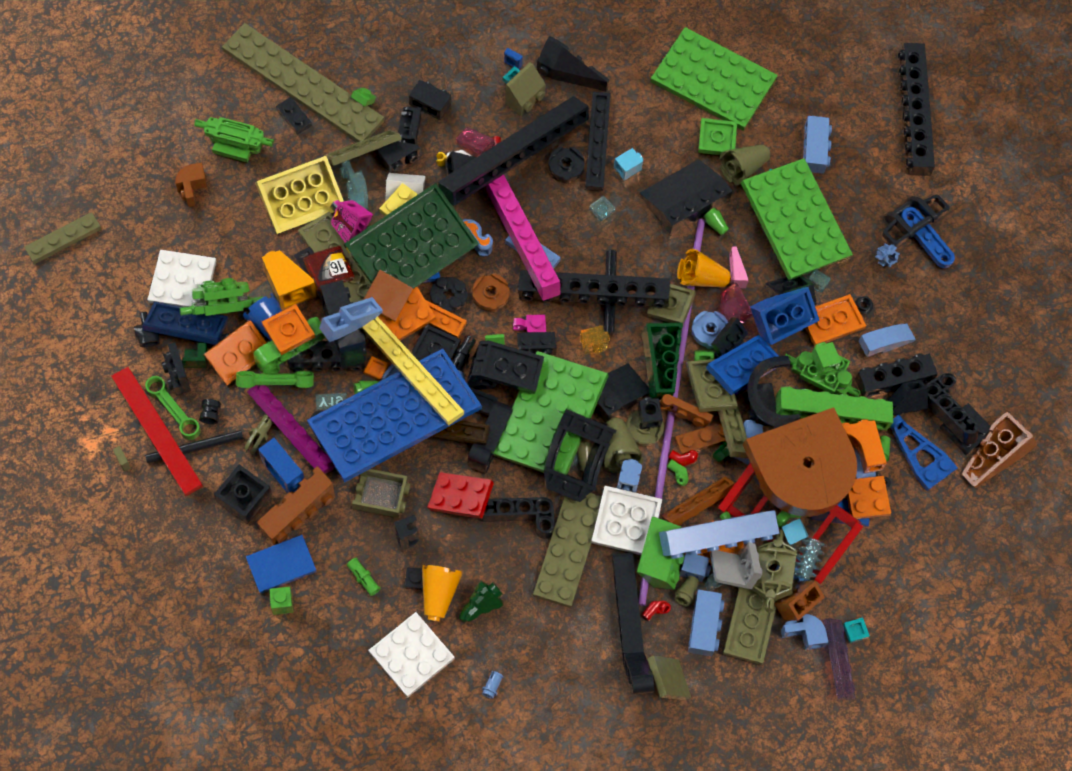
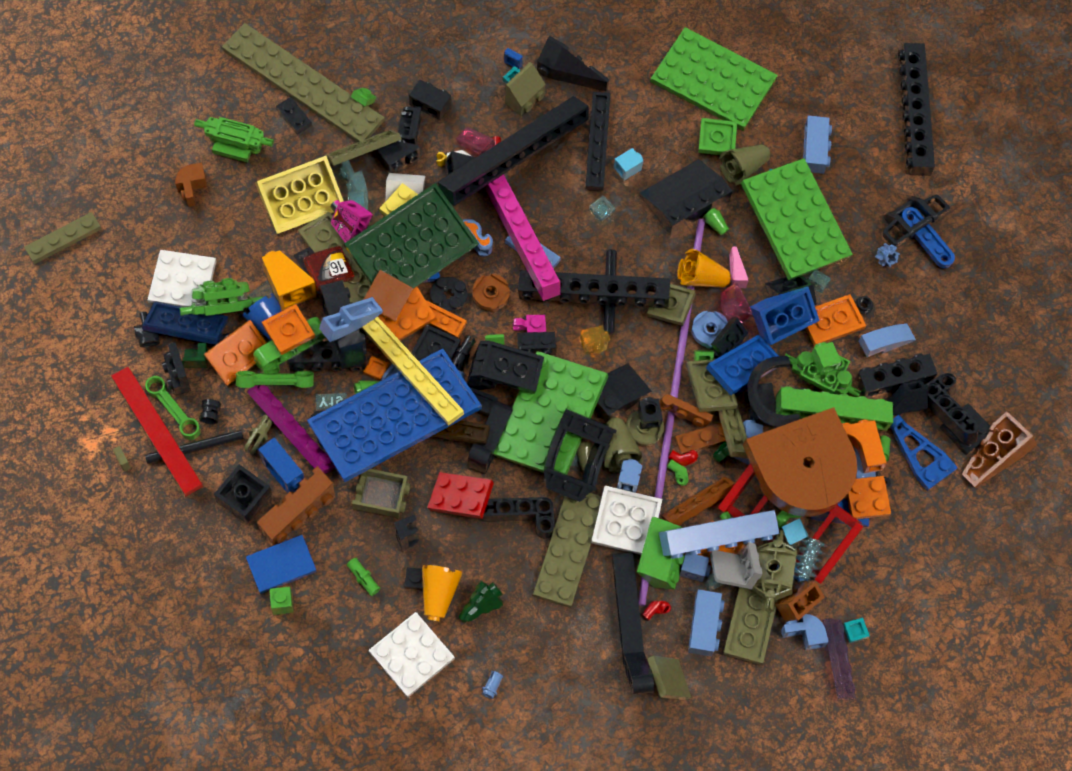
(563, 173): black plate -> none
(661, 354): dark green wedge -> none
(686, 592): olive cone -> none

